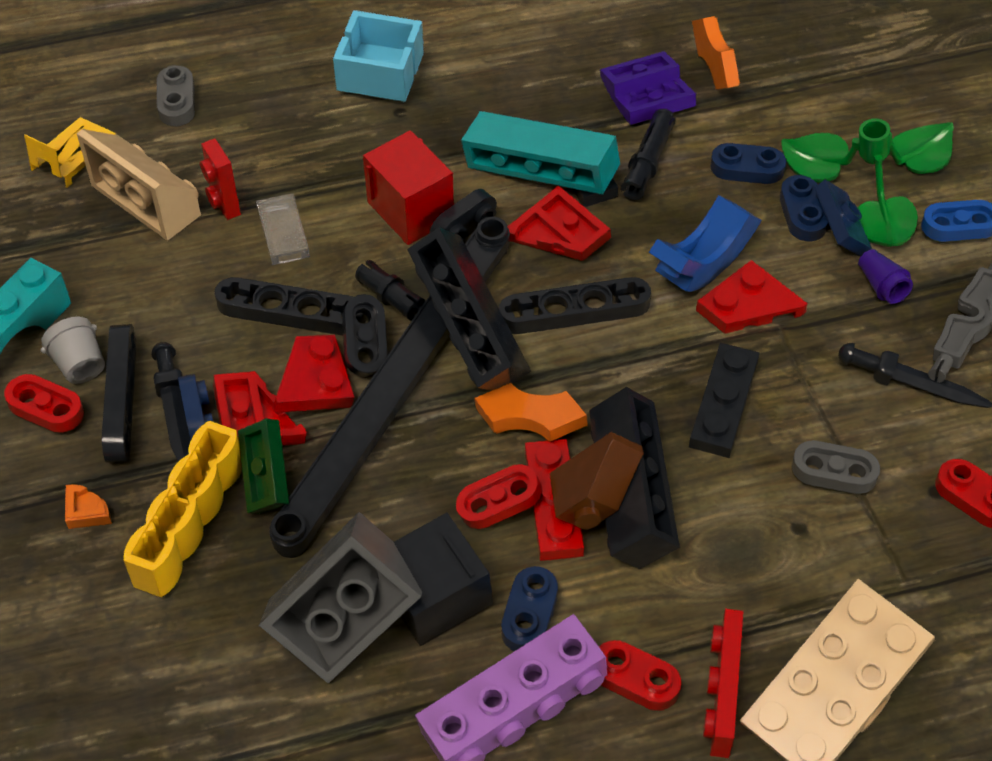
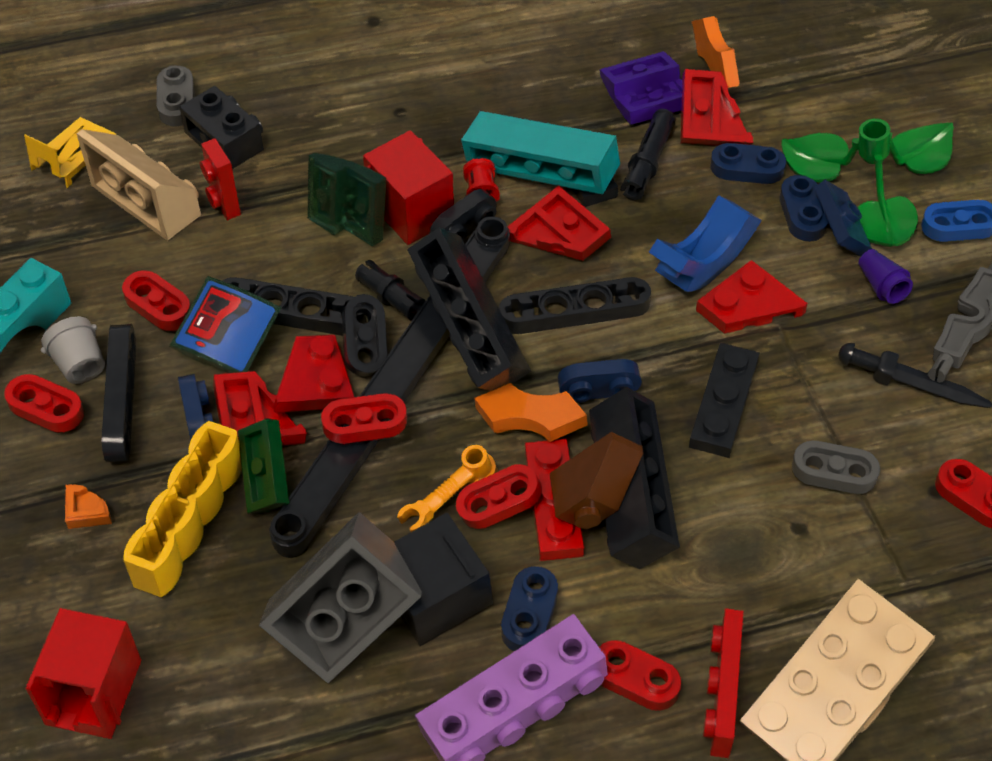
(84, 673): none -> red piece
(164, 304): none -> red plate
(168, 389): black sword -> none
(220, 117): none -> black brick
(225, 326): none -> slope
(282, 229): clear tile -> none
(346, 197): none -> clear green slope
(364, 418): none -> red plate
(378, 55): medium azure piece -> none
(476, 466): none -> light orange brick
(480, 175): none -> red bush
(599, 379): none -> dark blue plate
(709, 111): none -> red wing

